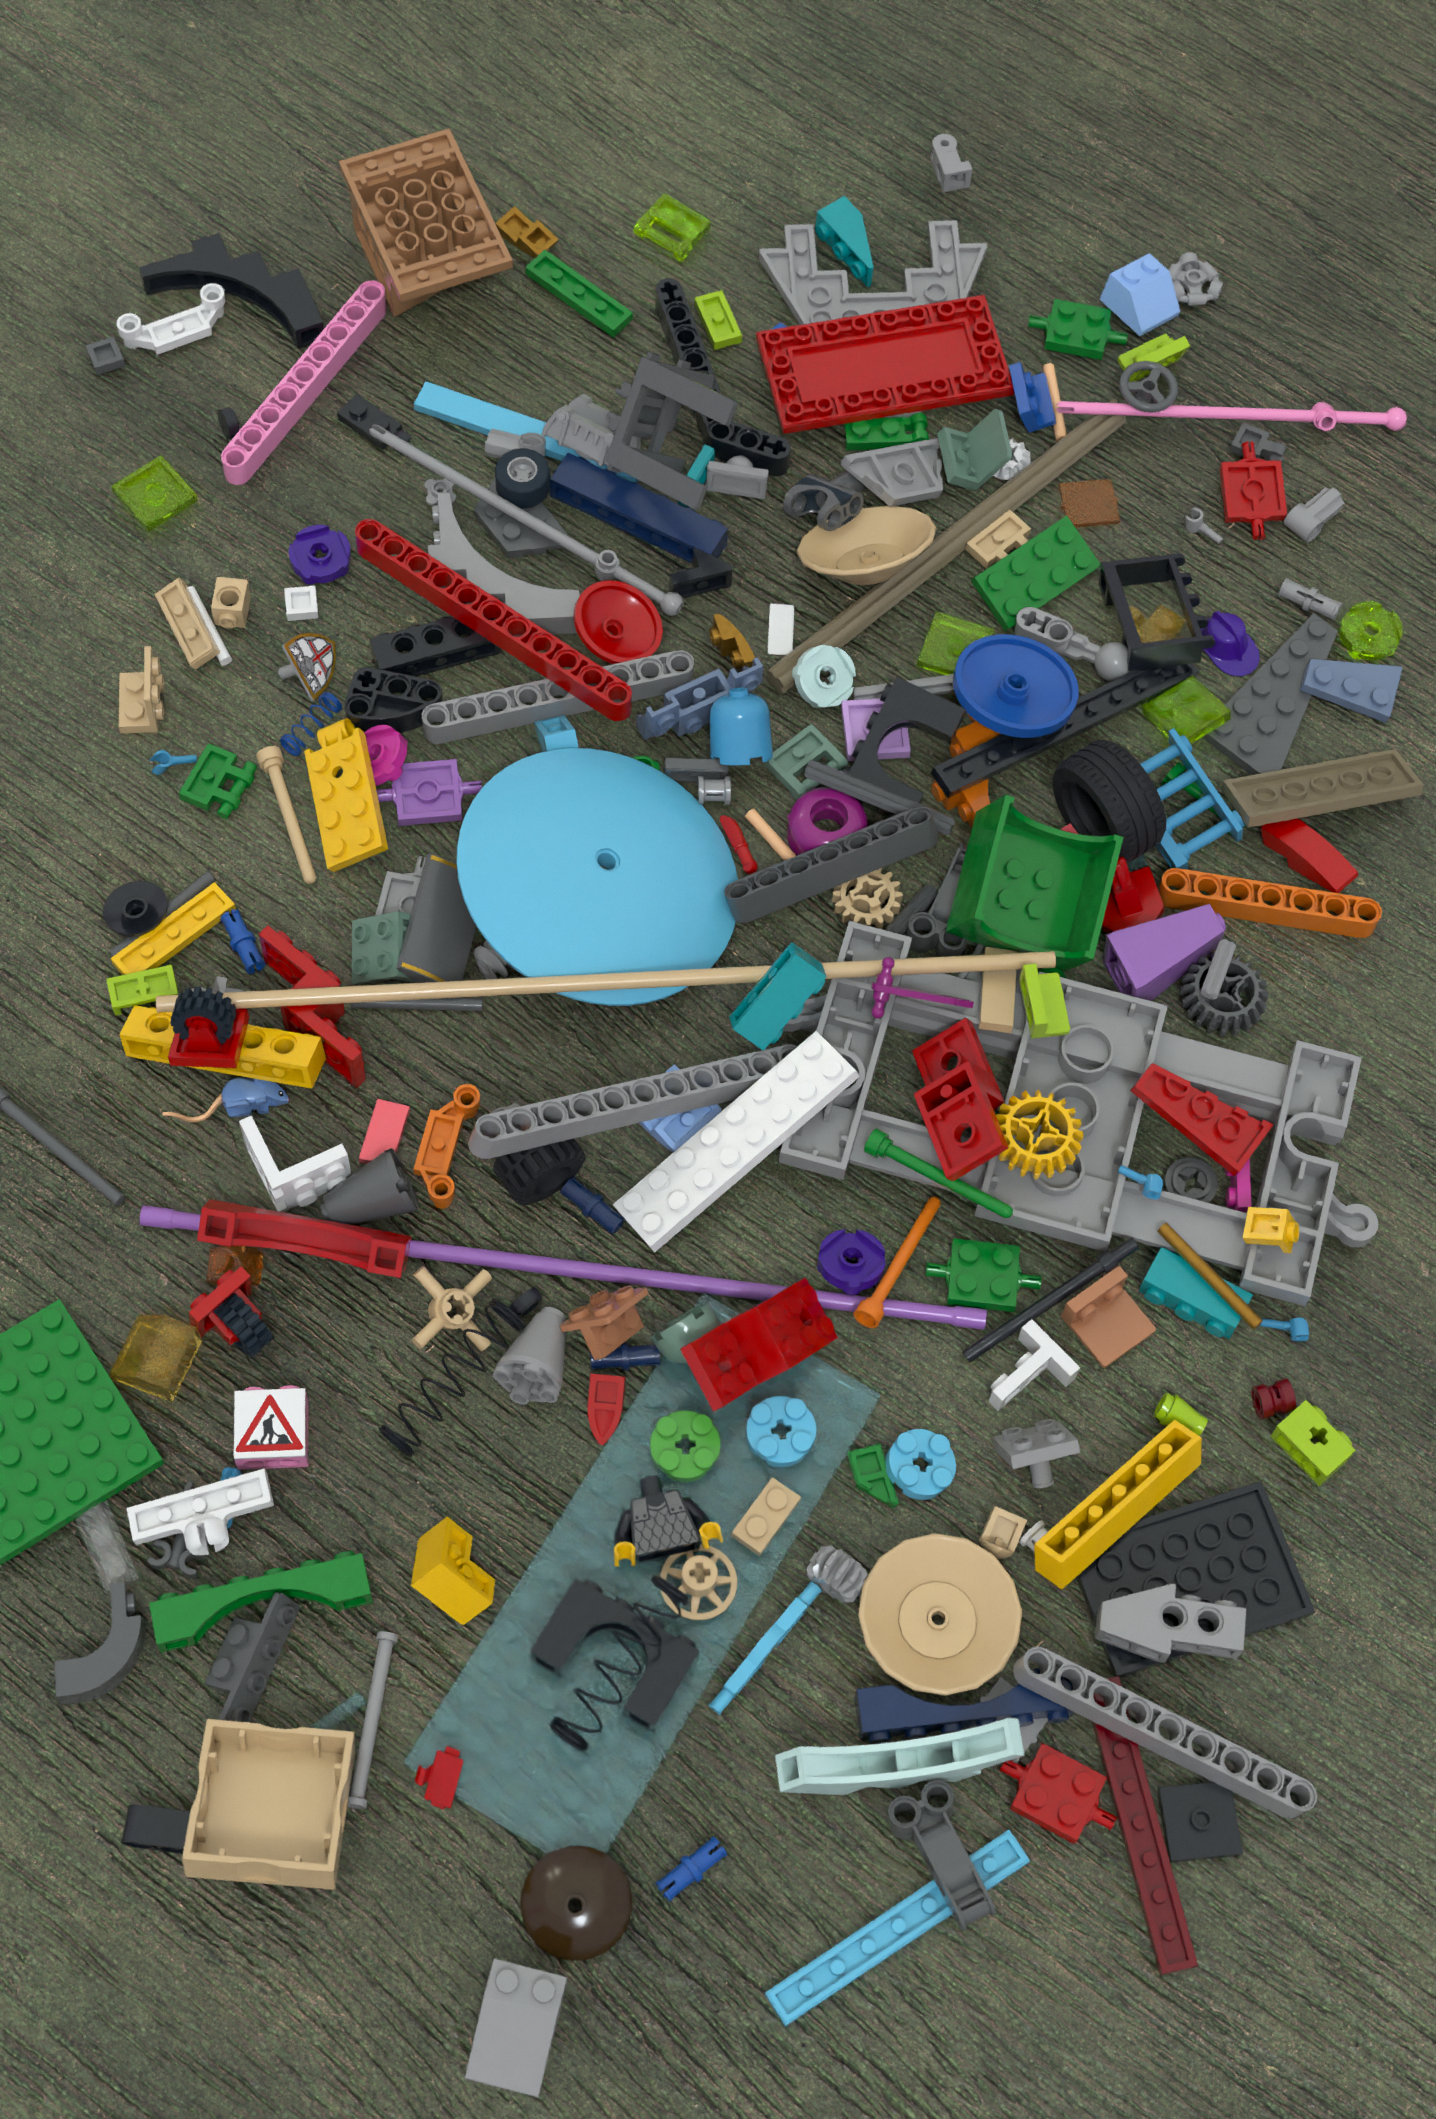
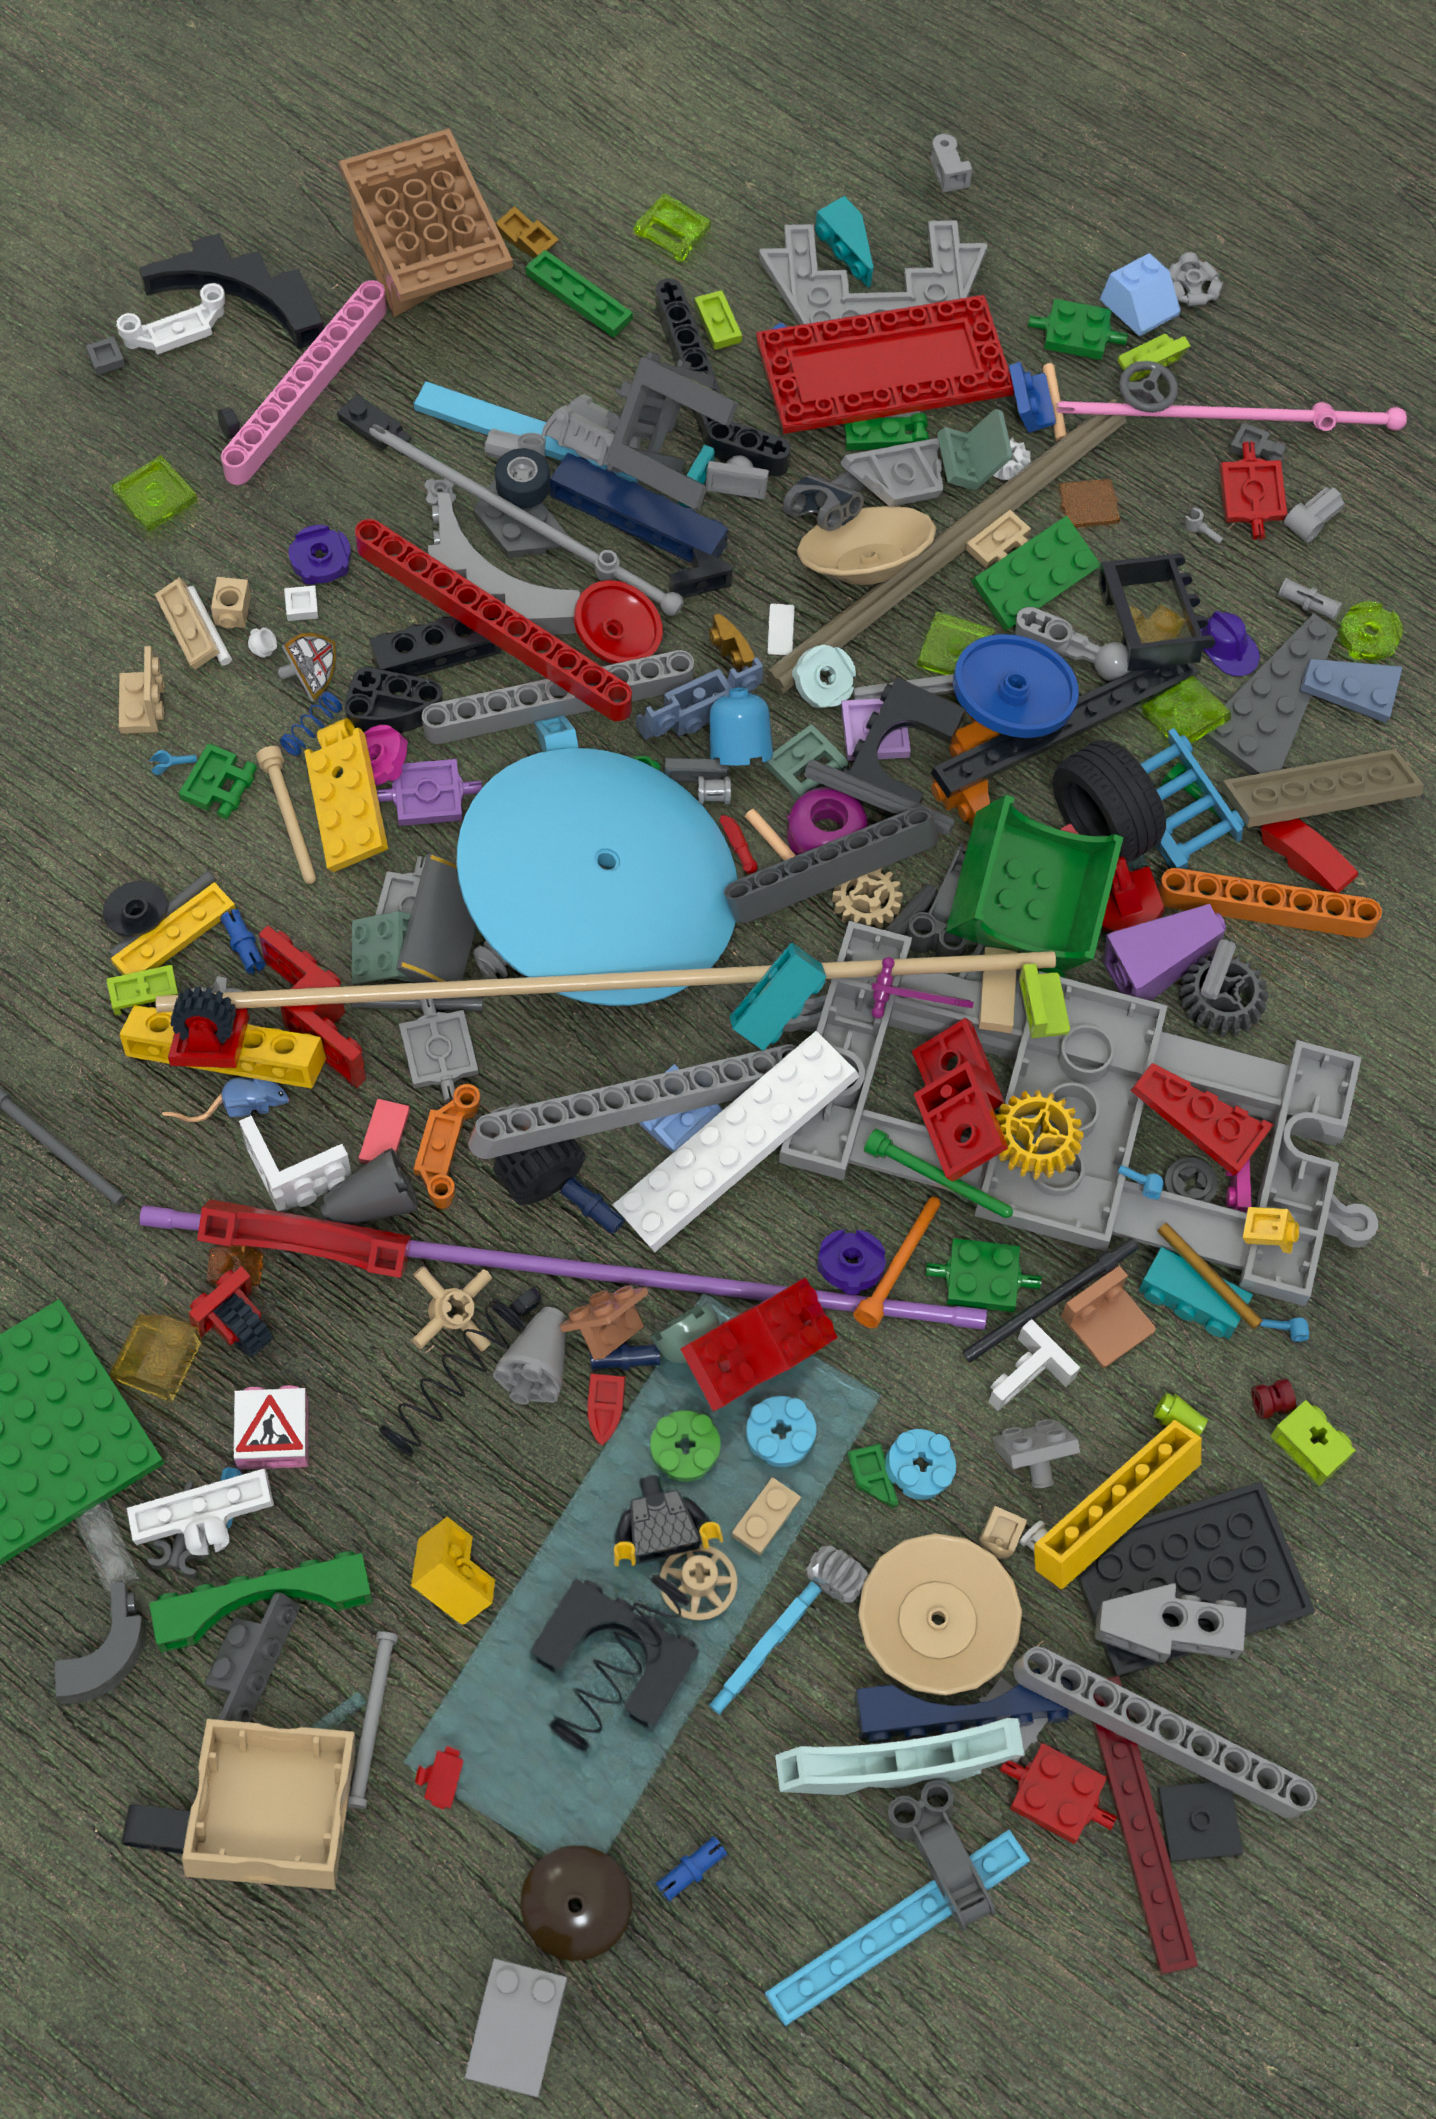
(262, 642): none -> white plate
(438, 1049): none -> light grey plate

